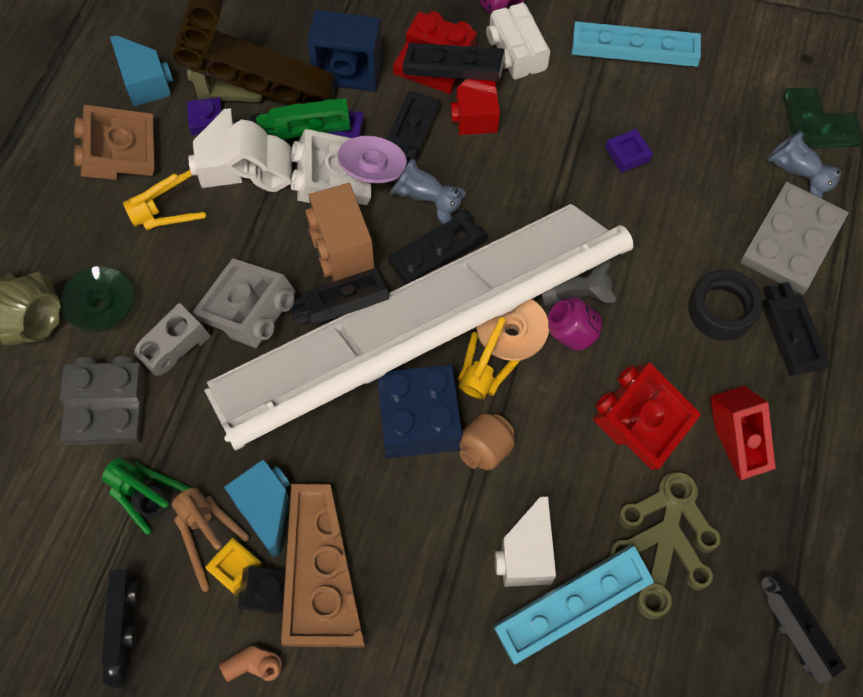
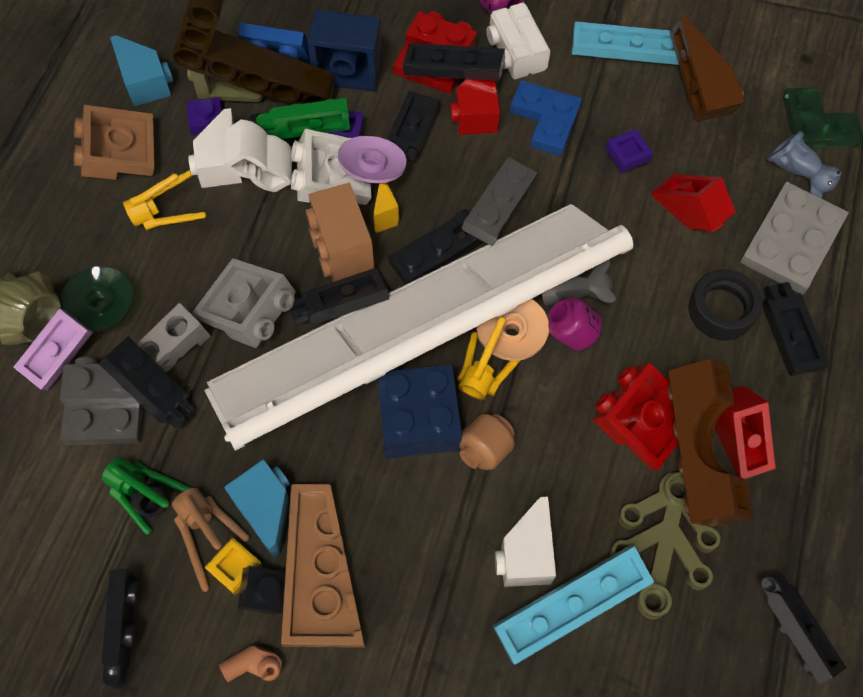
(53, 349): none -> lavender plate
(148, 383): none -> black hinge
(282, 41): none -> blue plate
(386, 209): none -> yellow slope
(424, 187): sand blue animal -> none
(499, 201): none -> dark grey plate
(552, 109): none -> blue plate
(696, 200): none -> red slope
(699, 398): none -> reddish brown arch
(706, 75): none -> reddish brown slope

